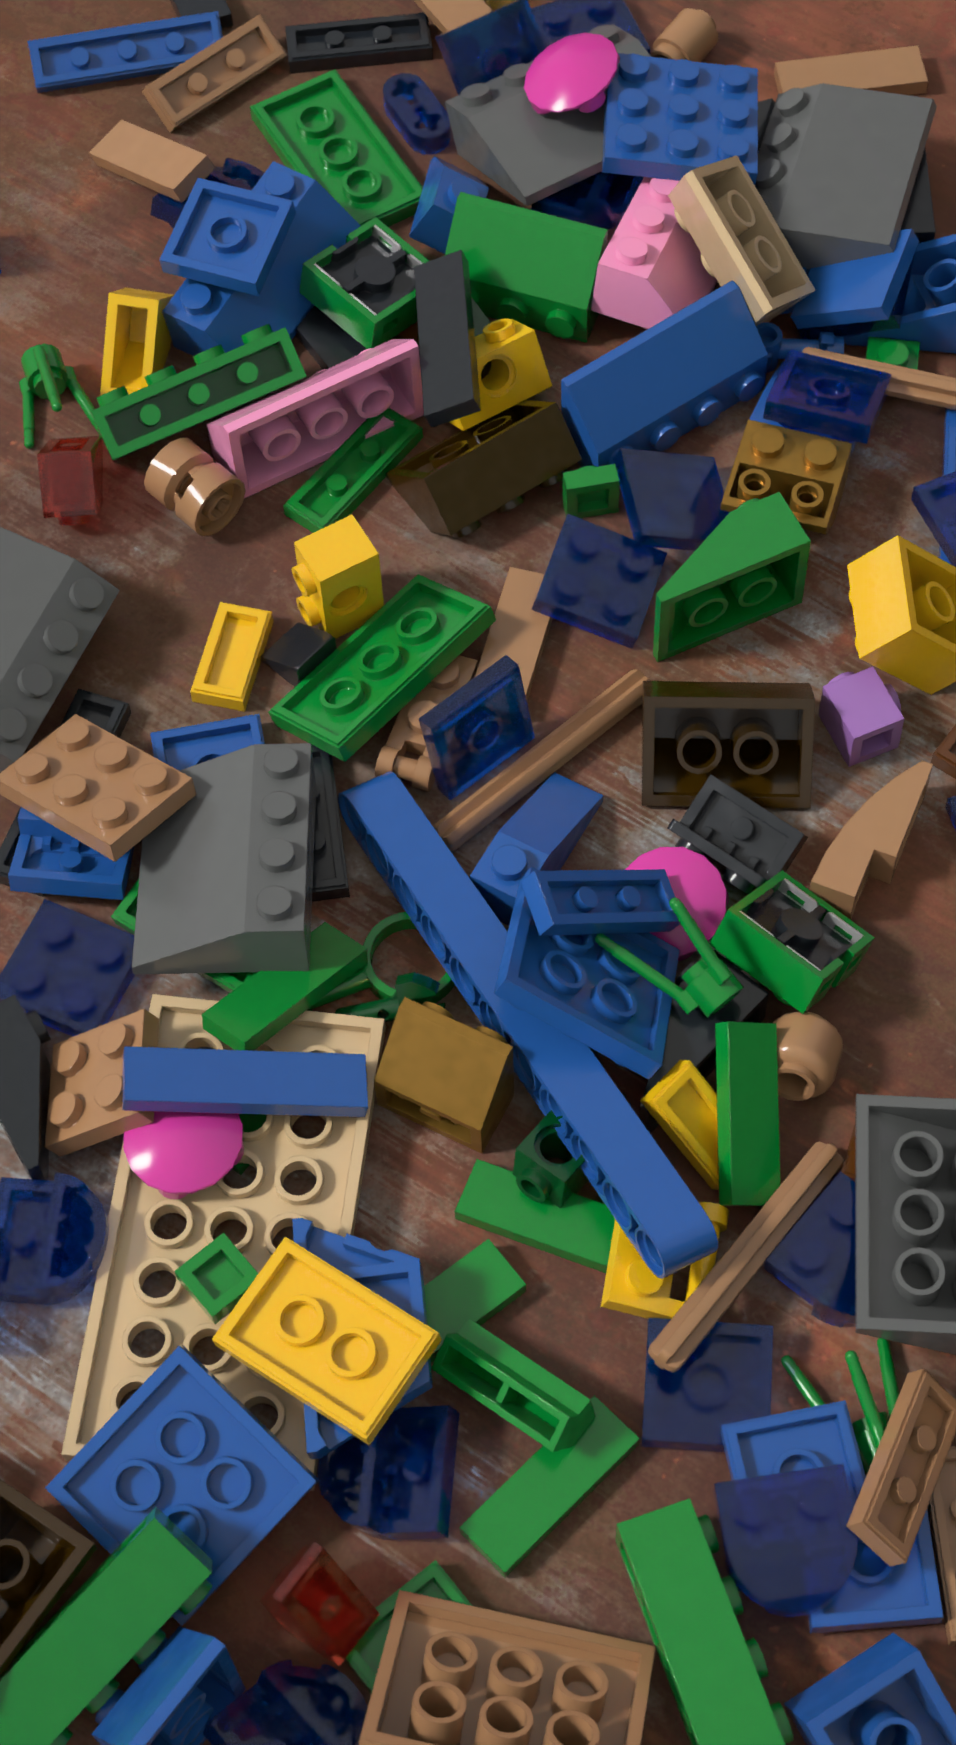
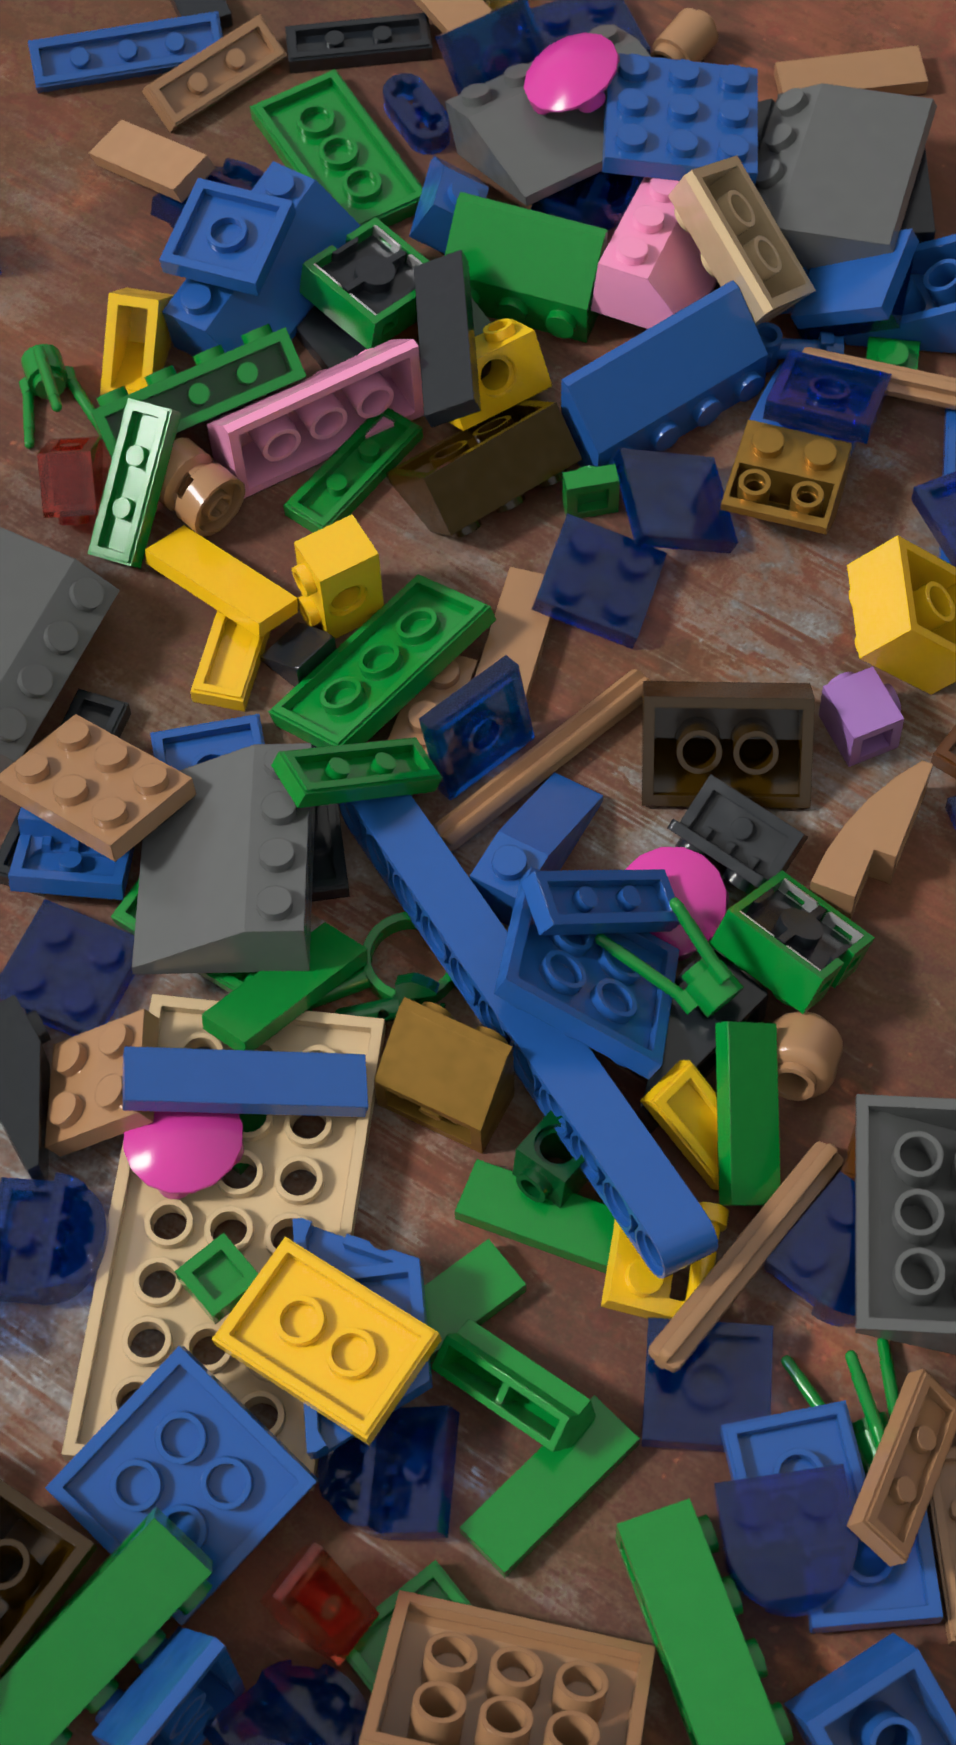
(134, 483): none -> tile
(221, 581): none -> yellow tile
(356, 772): none -> green tile
(734, 578): green slope -> none

